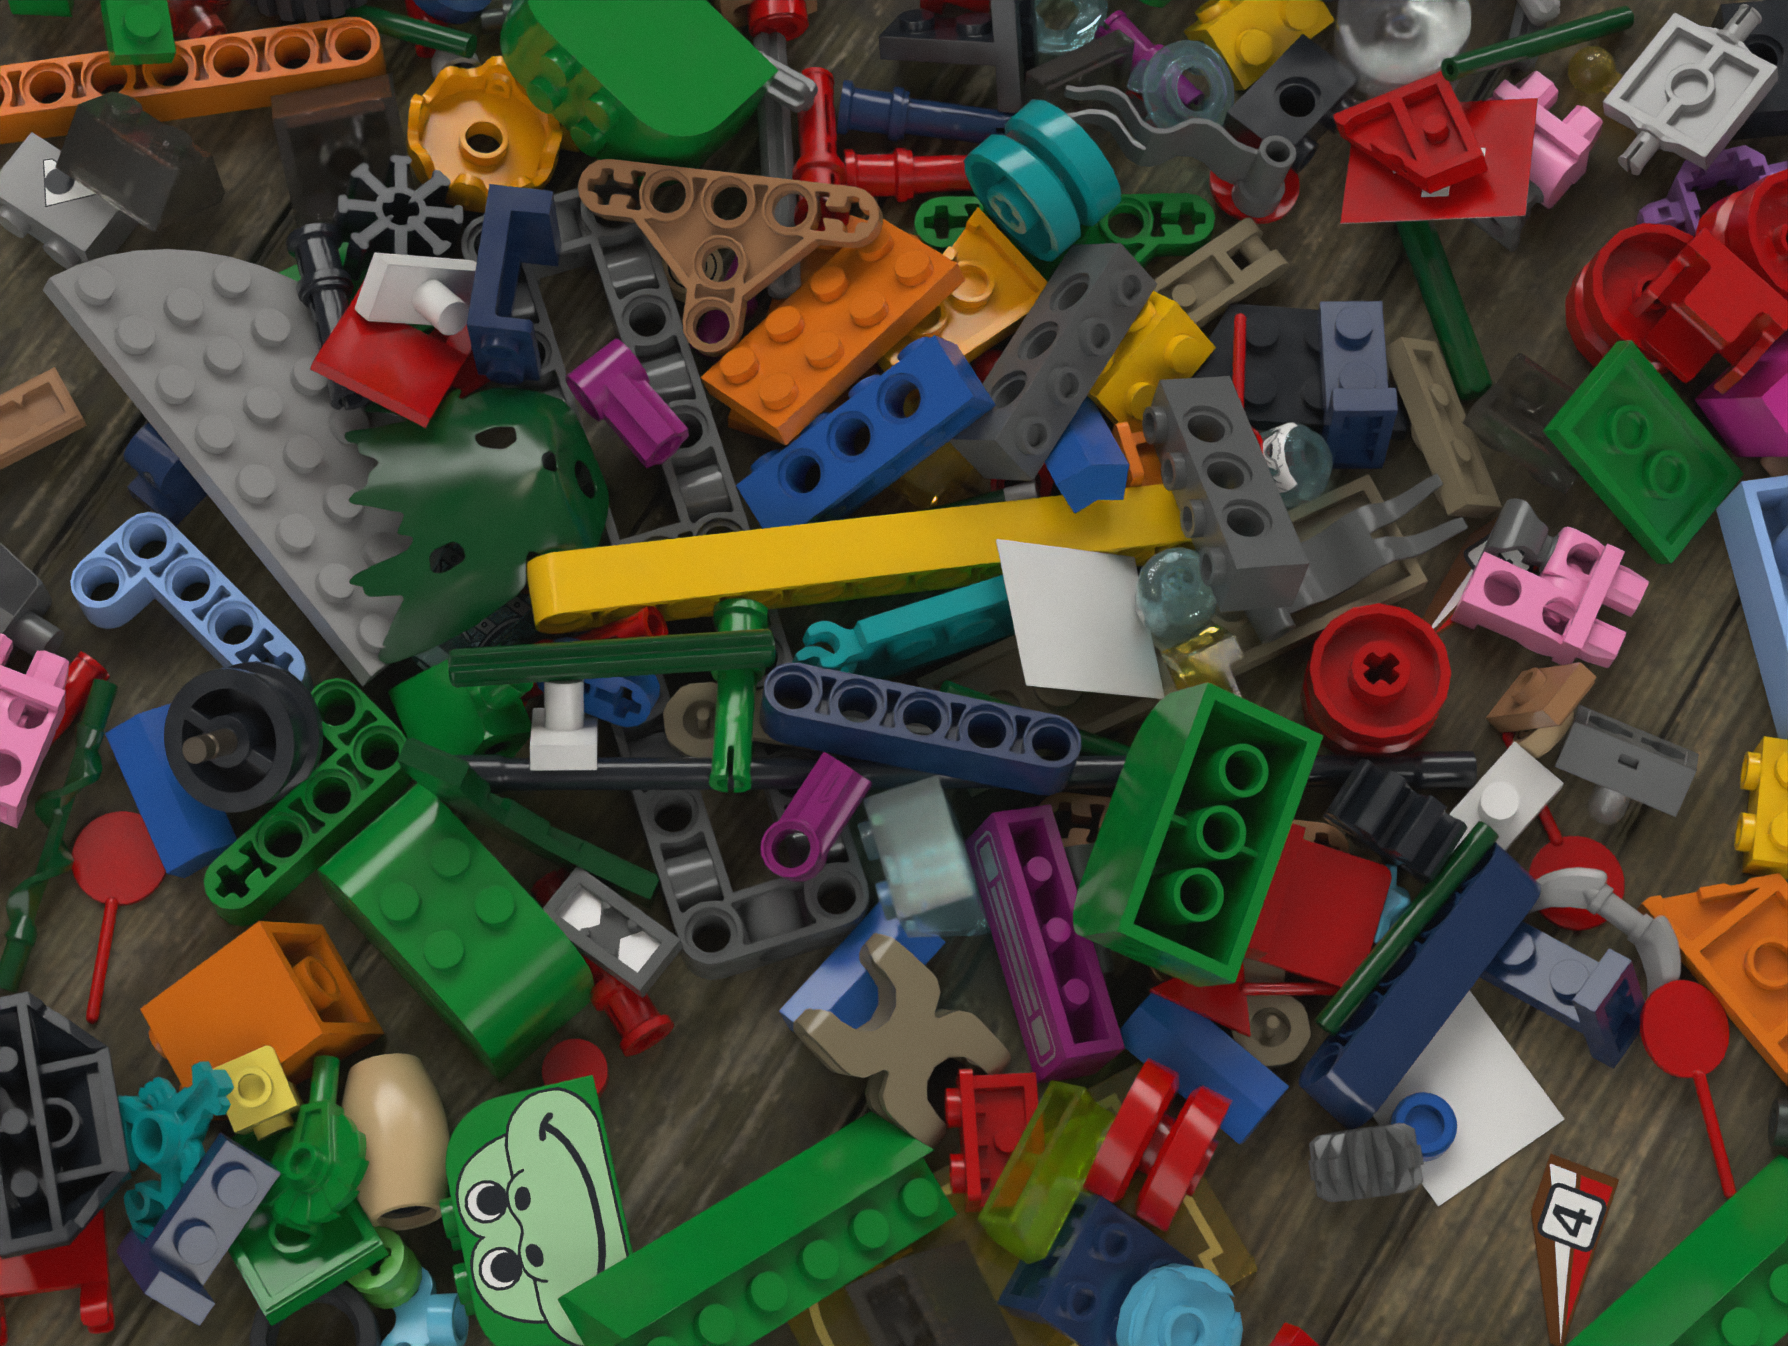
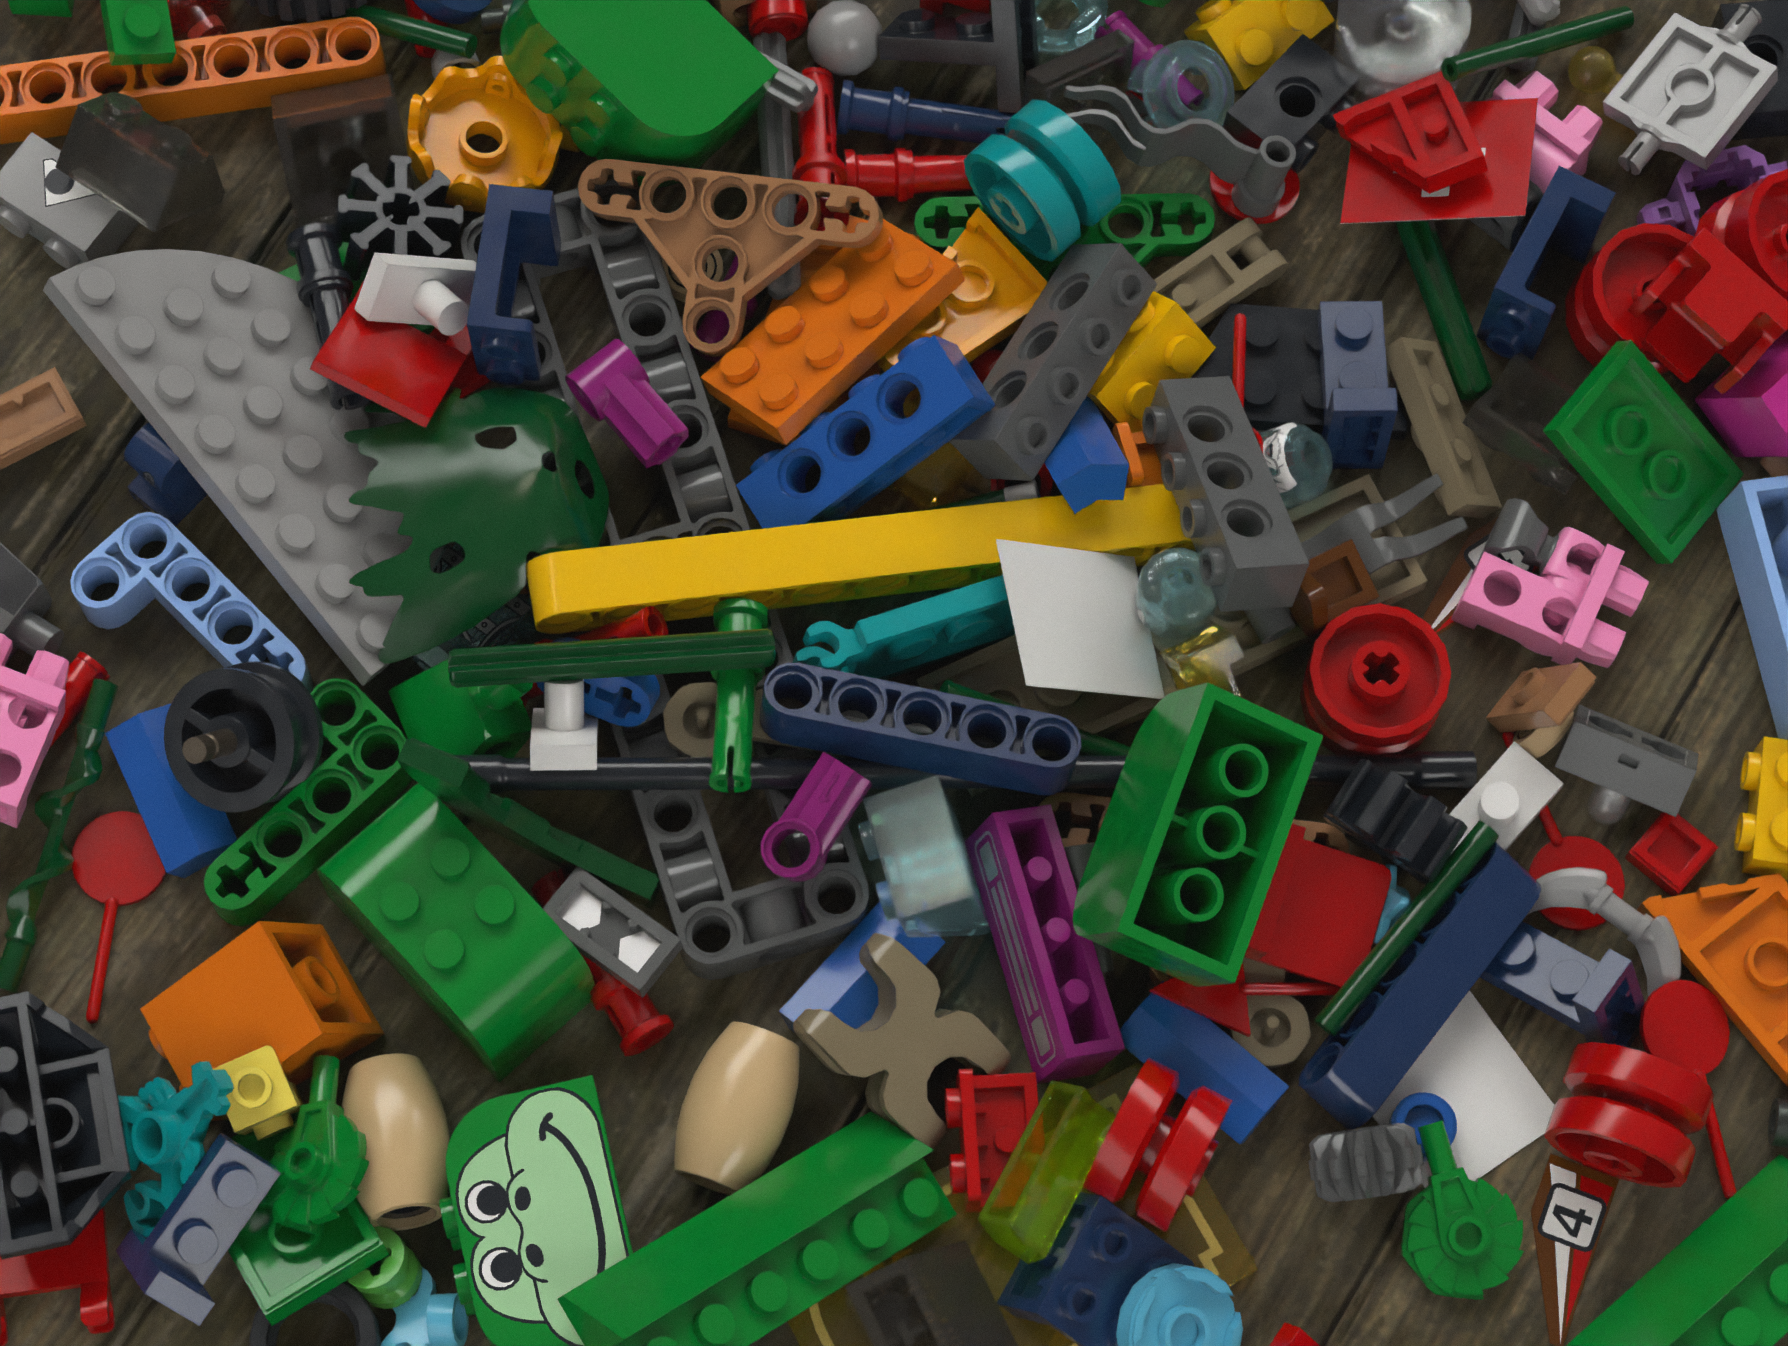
(575, 1060): red tile -> none
(737, 1108): none -> tan piece
(844, 37): none -> light grey piece
(1332, 586): none -> reddish brown tile
(1458, 1230): none -> green piece
(1564, 221): none -> dark blue panel
(1629, 1114): none -> red wheel
(1671, 853): none -> red tile

